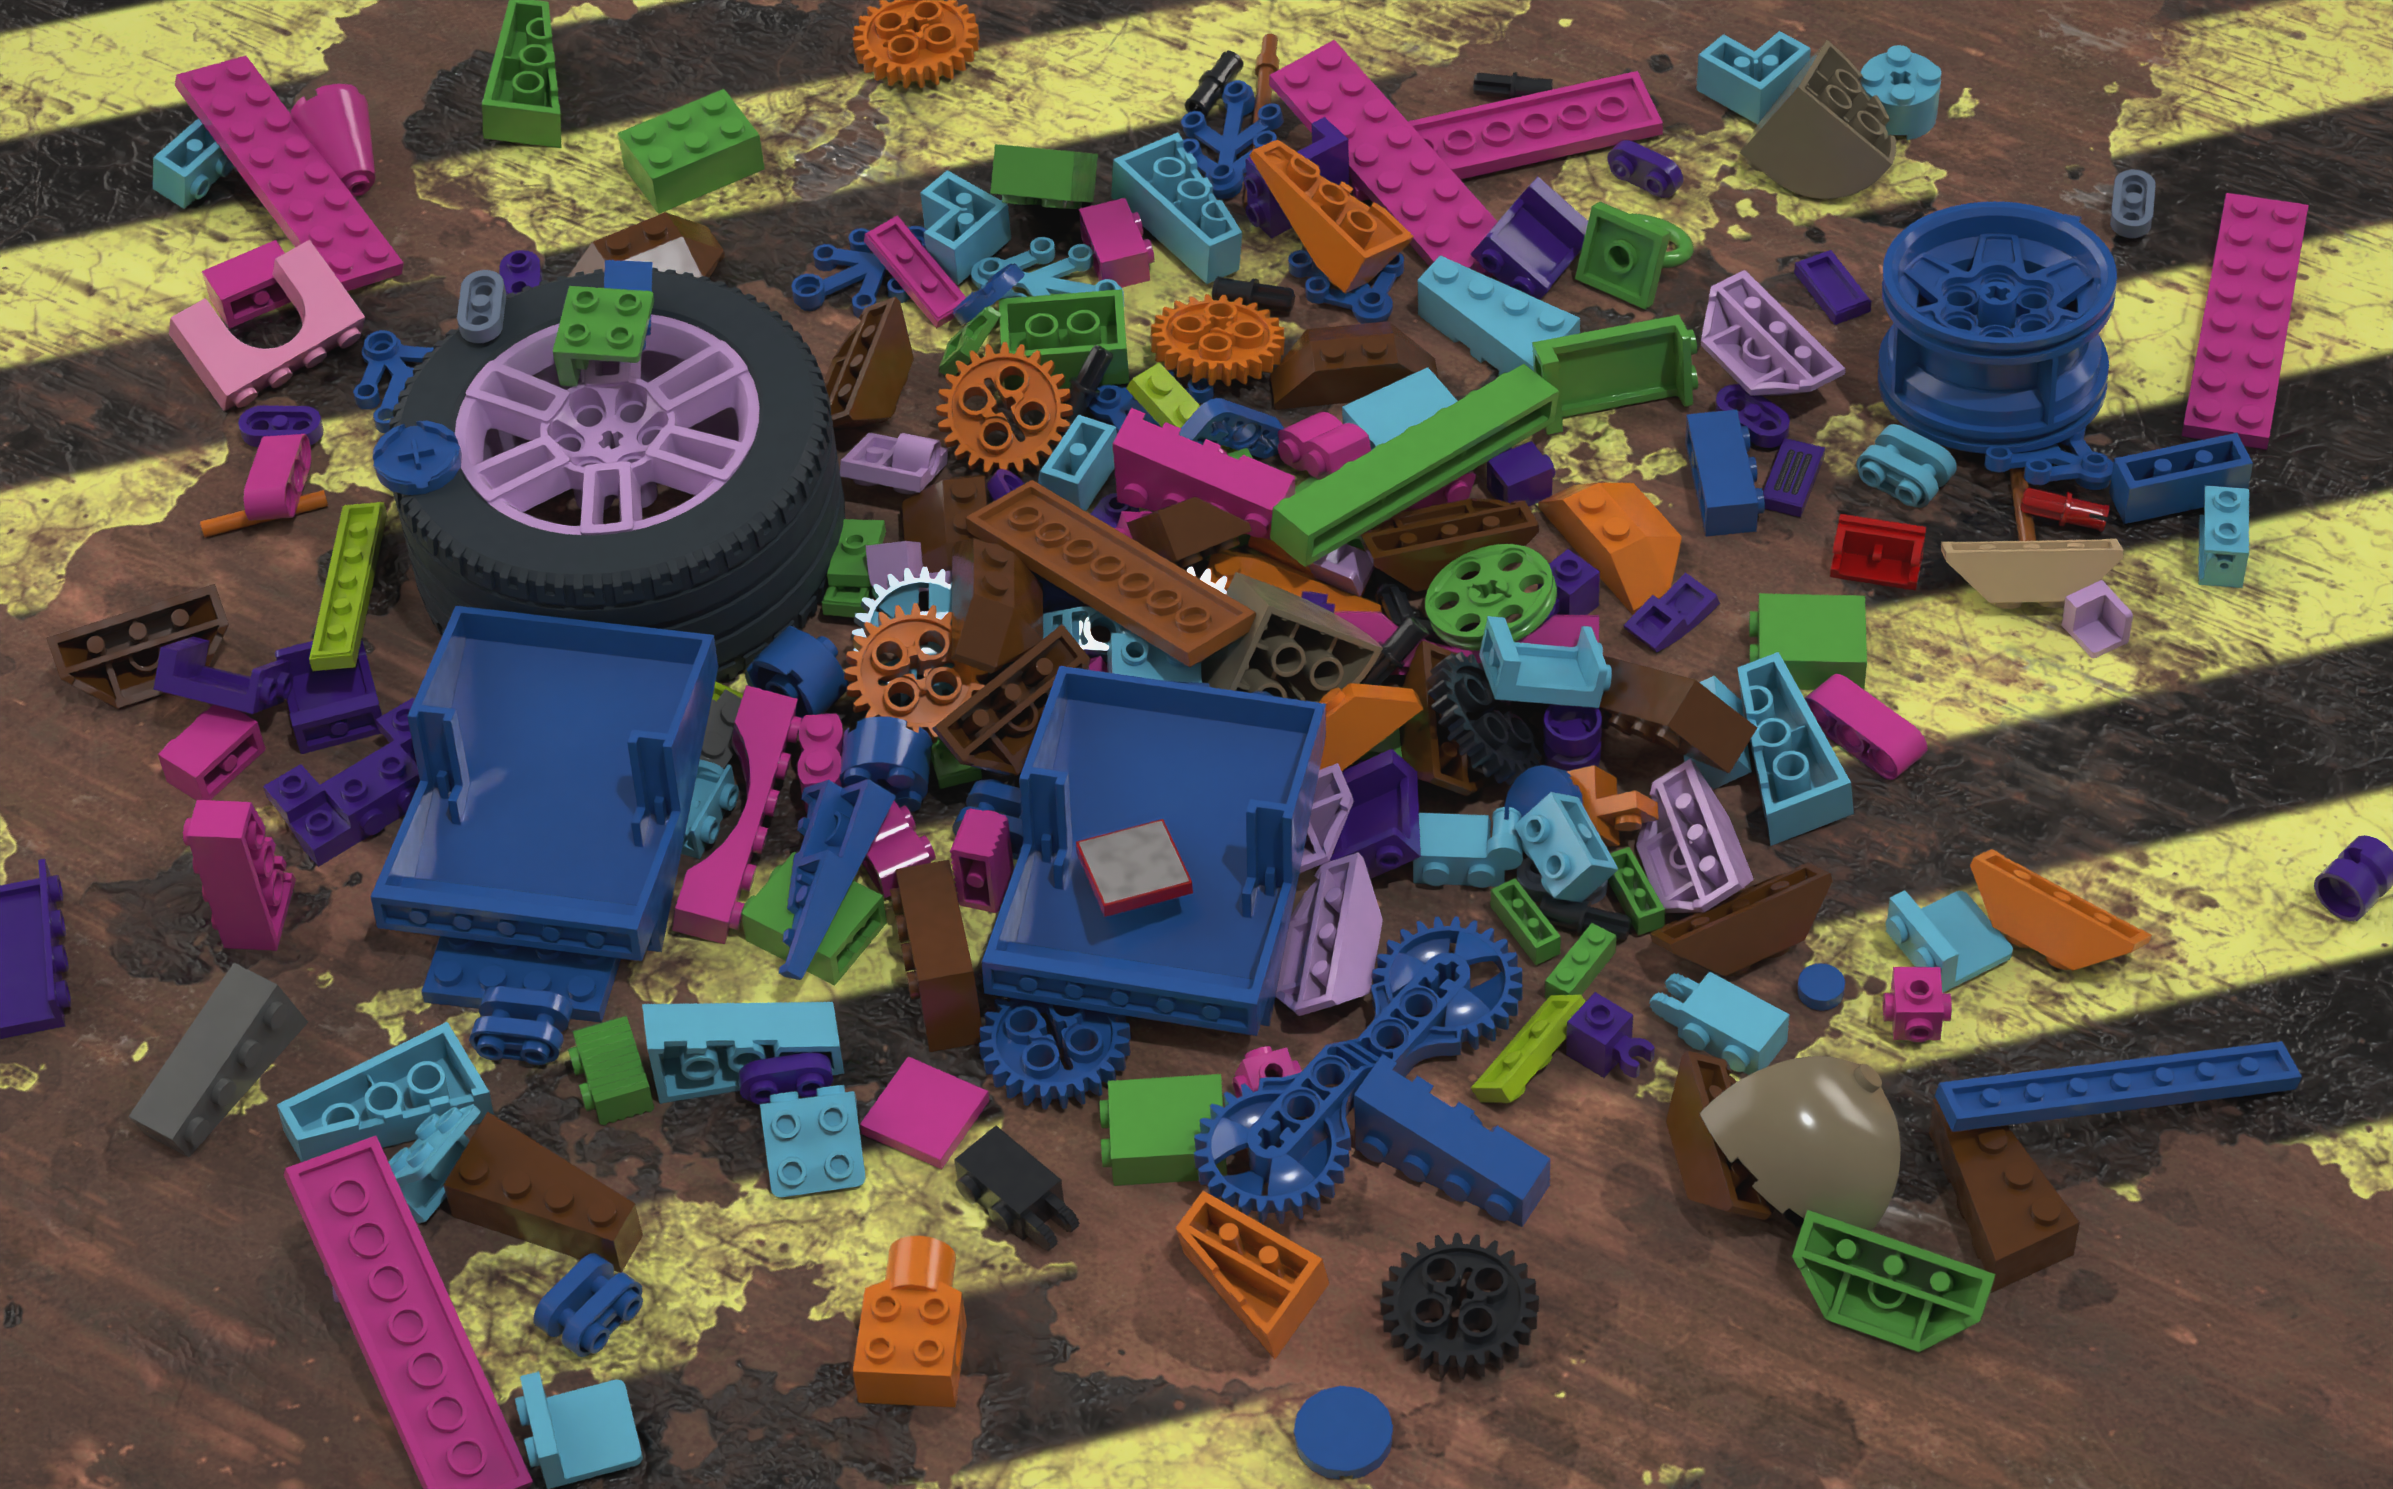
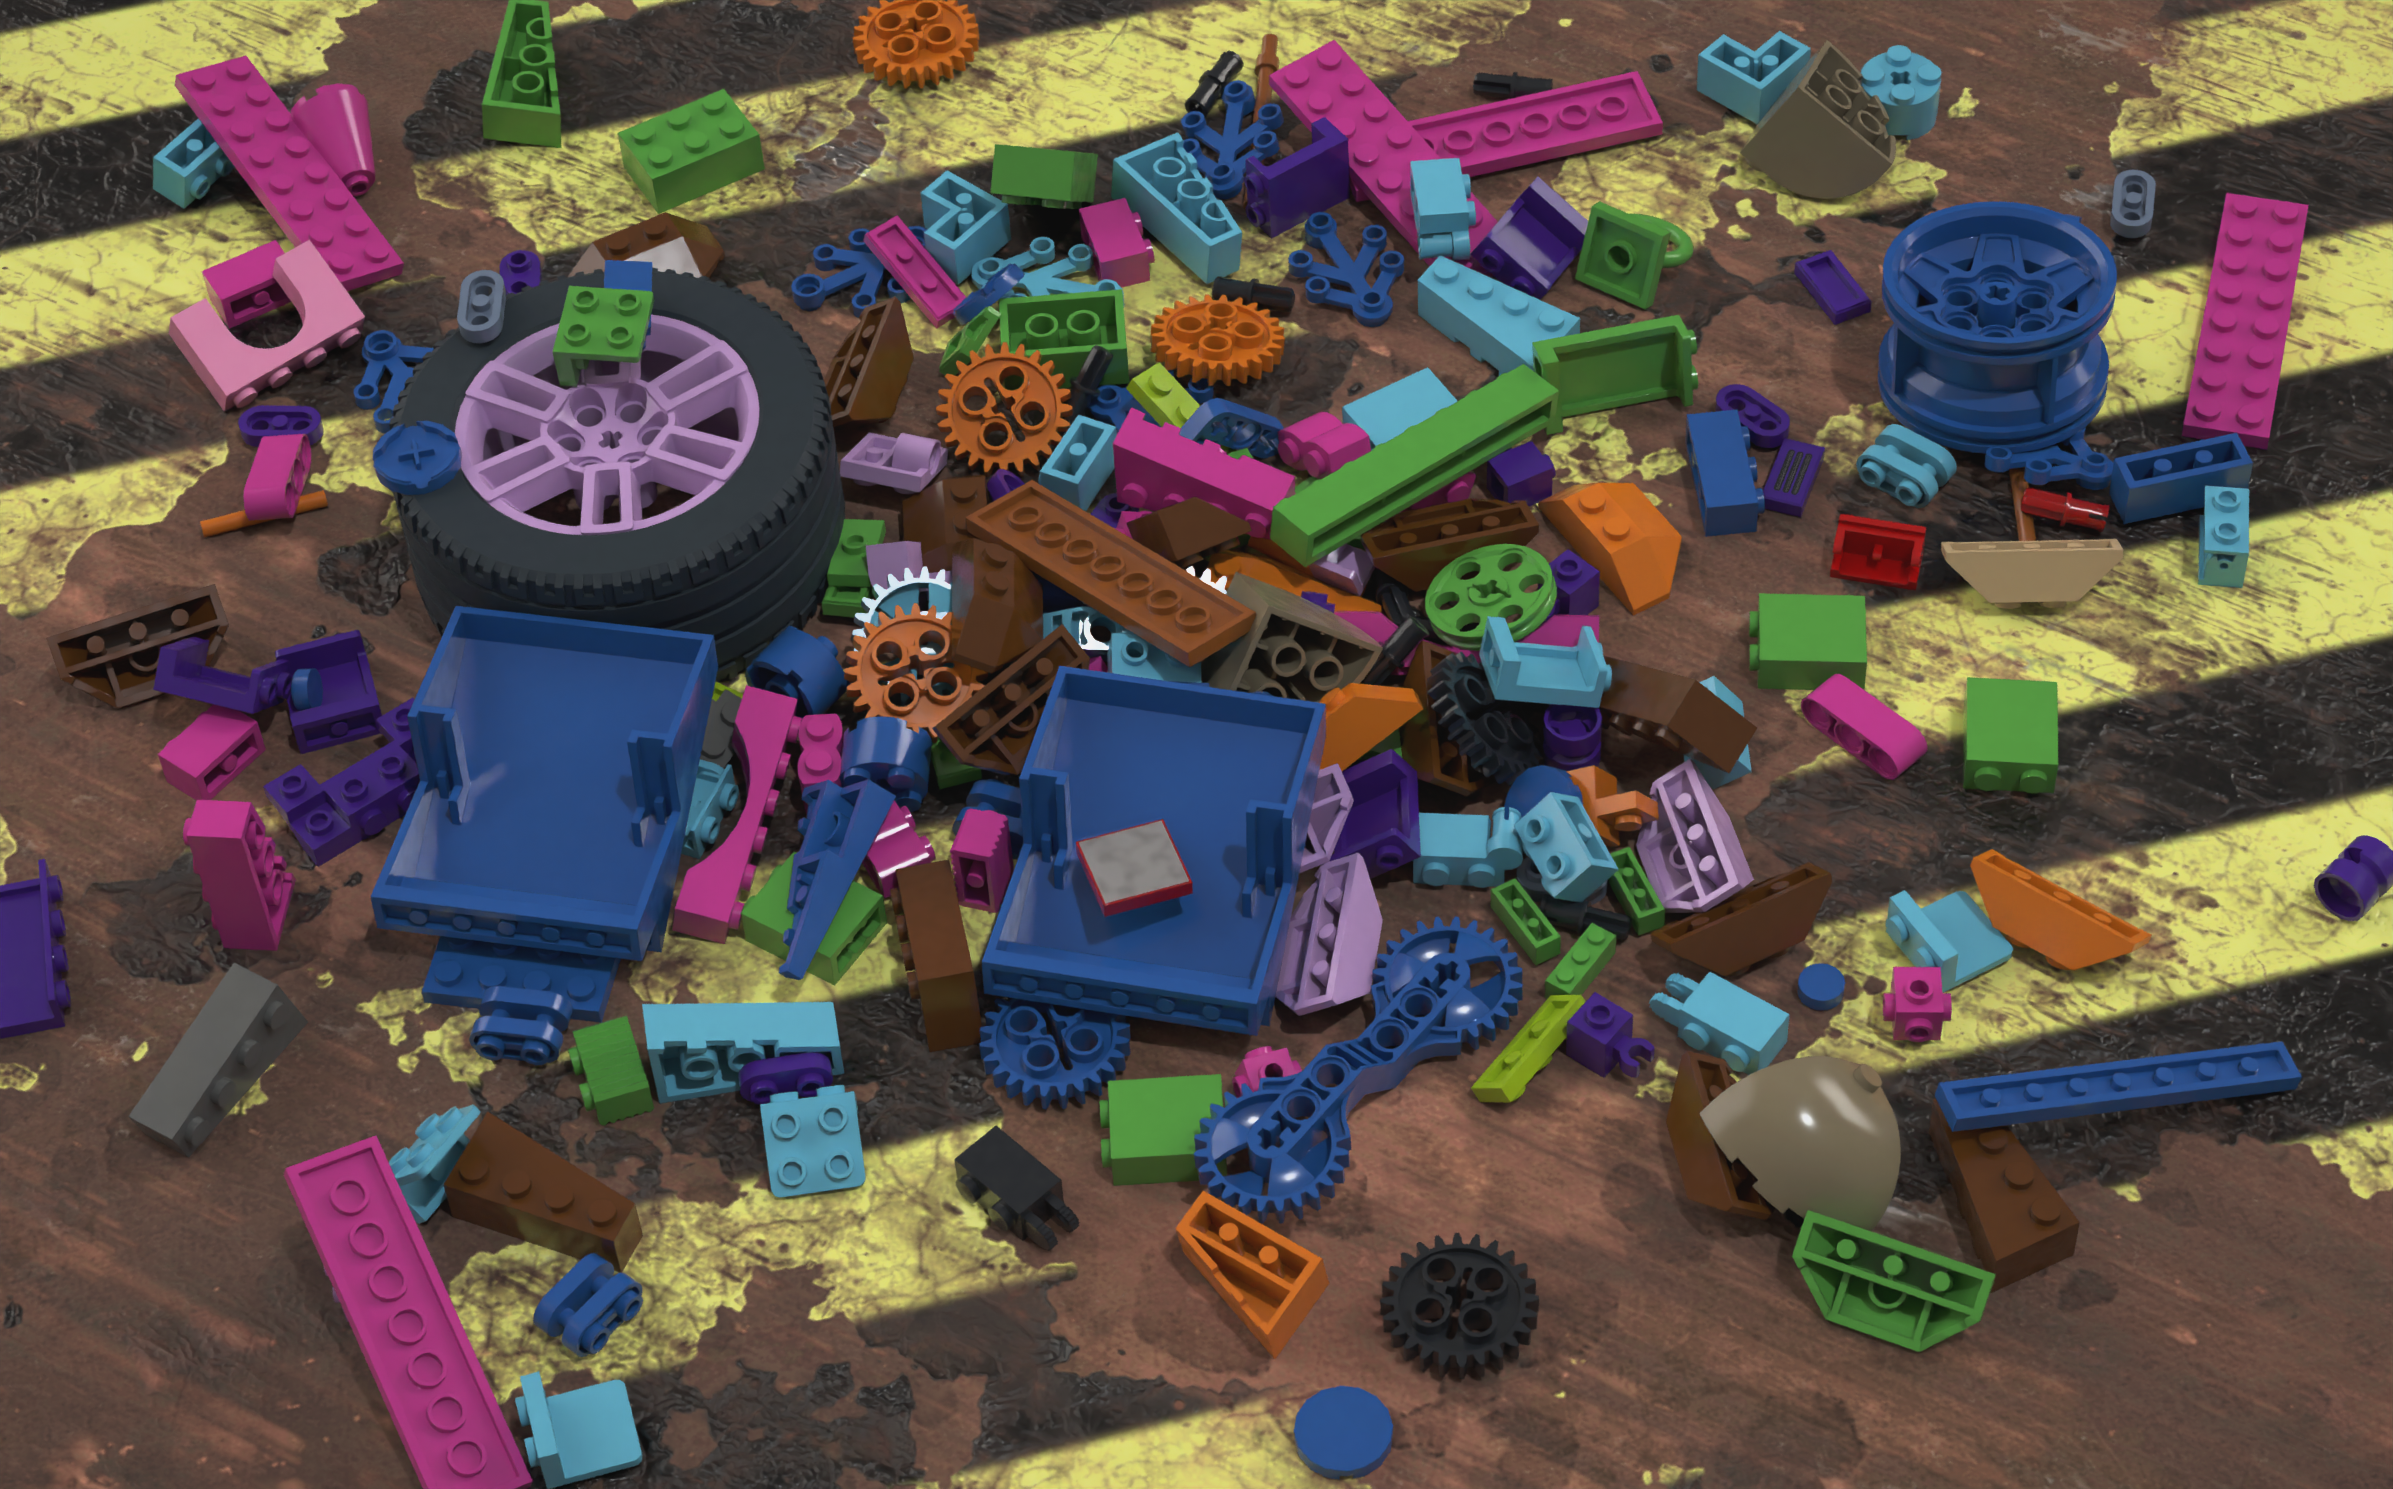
(306, 689): none -> blue tile
(348, 587): lime tile -> none
(385, 1096): medium azure wedge -> none
(912, 1329): orange brick -> none
(924, 1112): dark pink tile -> none
(1336, 228): orange wedge -> none
(1345, 364): reddish brown wedge -> none
(1442, 208): none -> medium azure hinge
(1446, 1145): blue wedge -> none
(1645, 168): dark purple plate -> none
(1673, 615): dark purple slope -> none
(1763, 342): lavender wedge -> none
(1793, 761): medium azure wedge -> none
(2010, 735): none -> bright green brick
(2097, 619): lavender panel -> none

